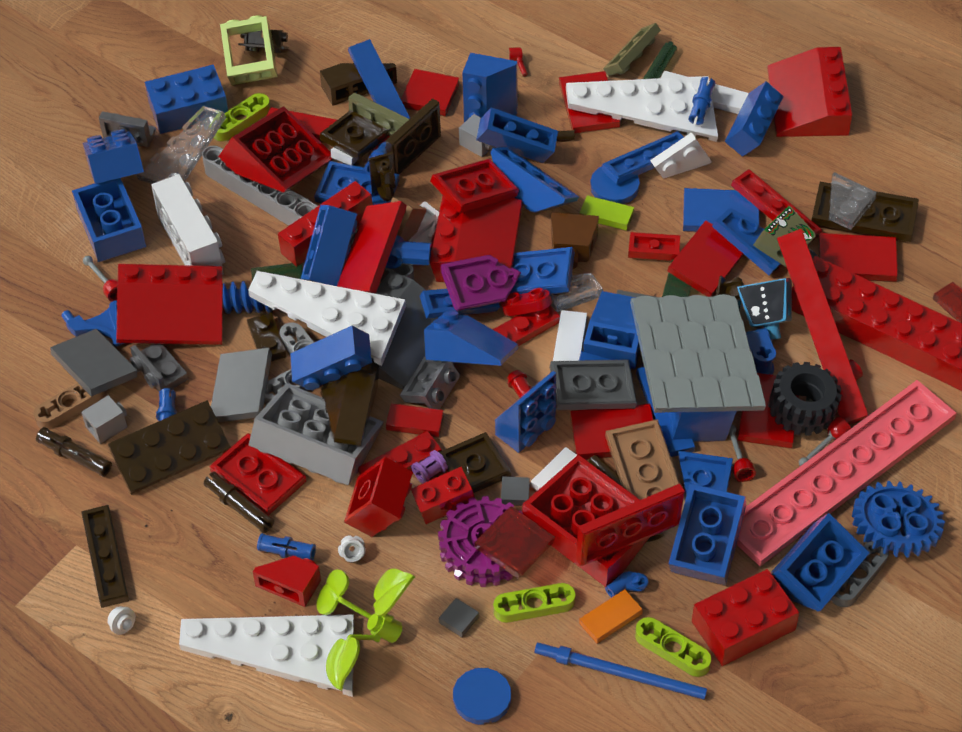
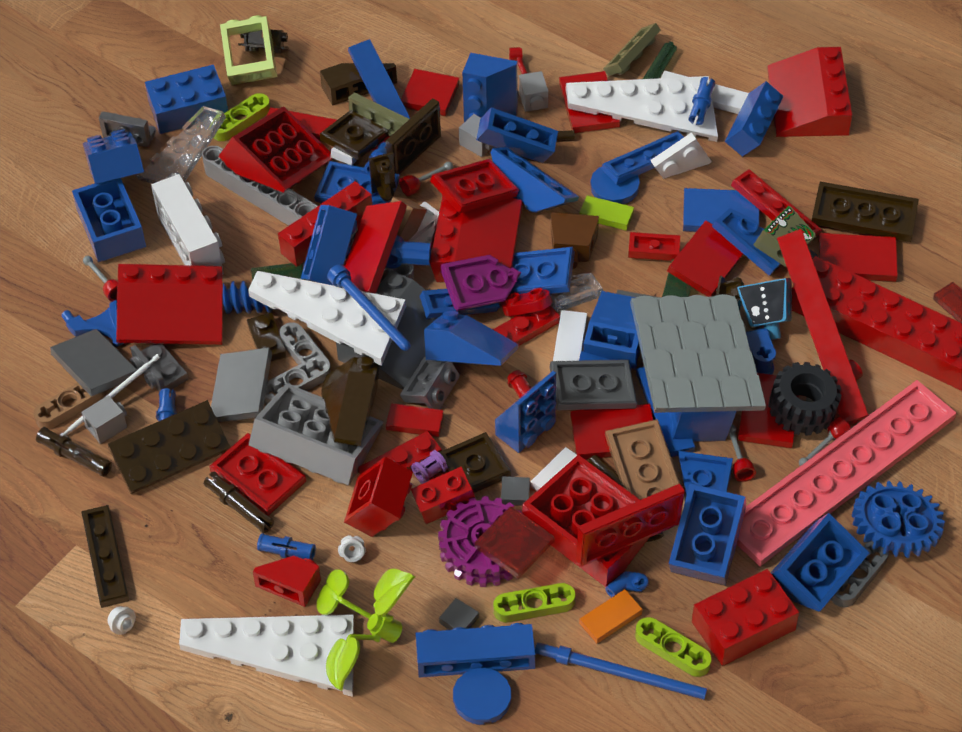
(116, 390): none -> white piece
(331, 358): brick -> none
(340, 277): none -> blue piece
(411, 184): none -> red hinge
(466, 649): none -> blue brick
(533, 91): none -> light grey brick
(848, 201): clear wing -> none

